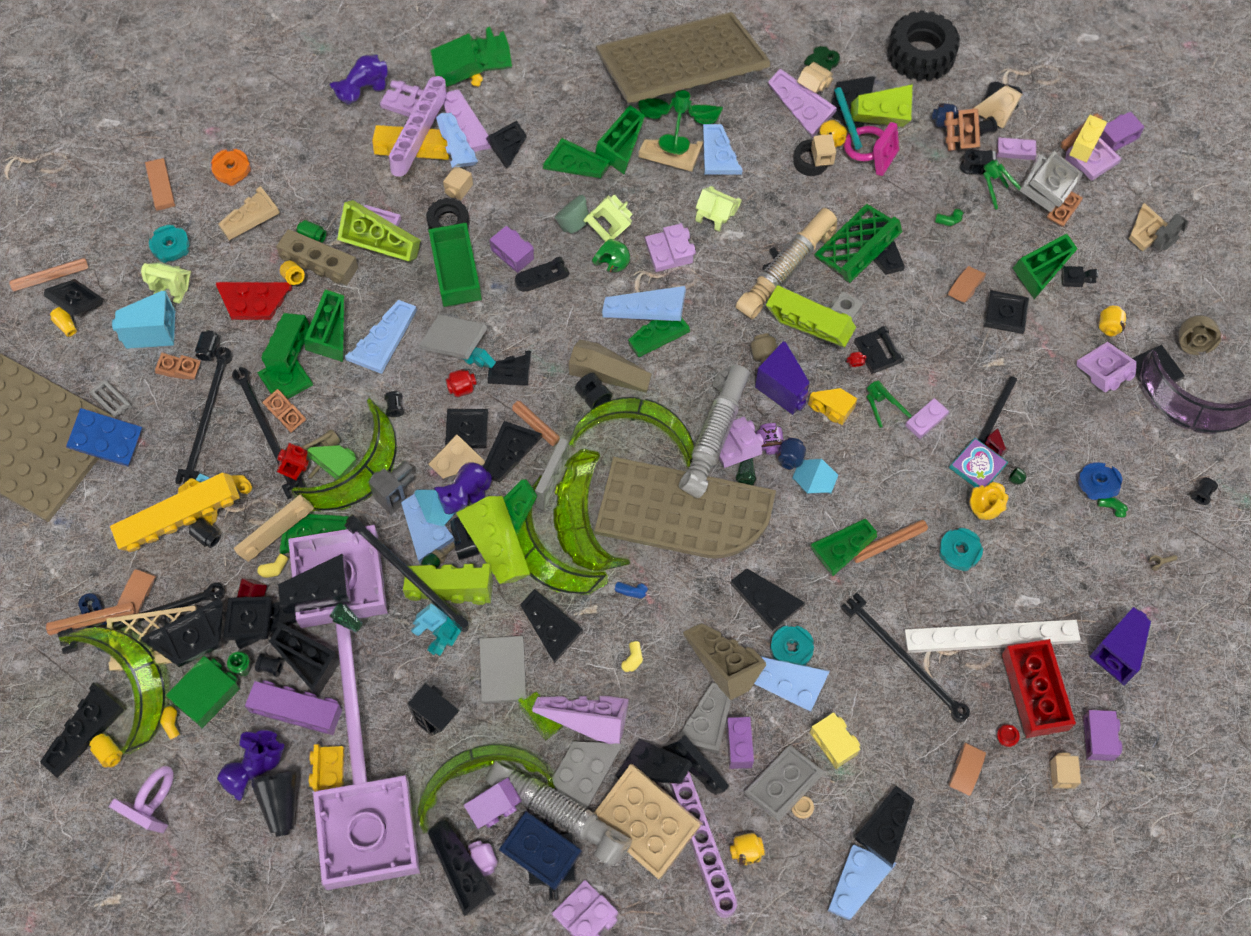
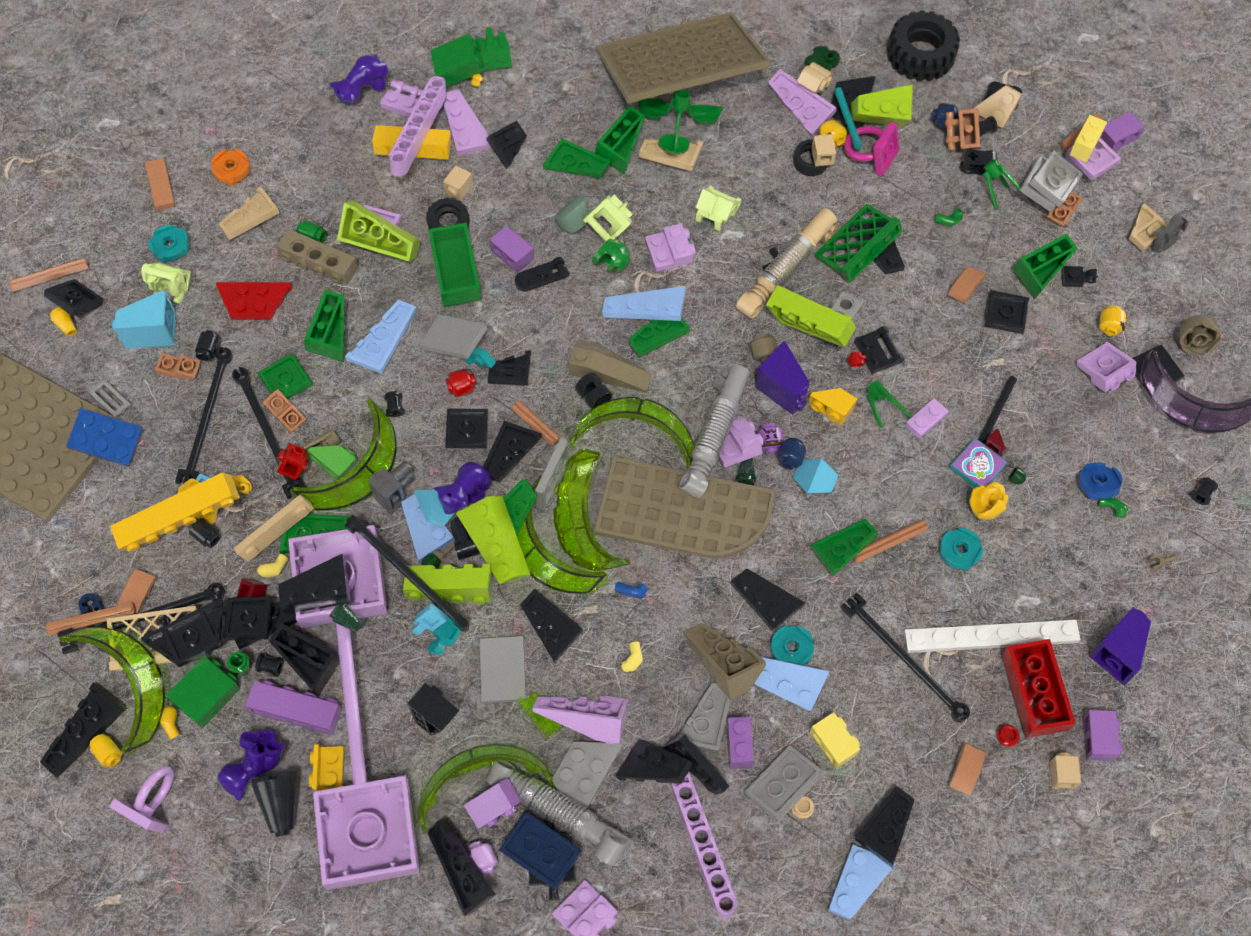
(285, 343): green brick -> none
(292, 272): yellow brick -> none
(453, 456): tan wing -> none
(458, 146): light blue wing -> none
(650, 818): tan plate -> none
(718, 154): light blue wing -> none
(747, 849): yellow head -> none
(1016, 148): lavender plate -> none

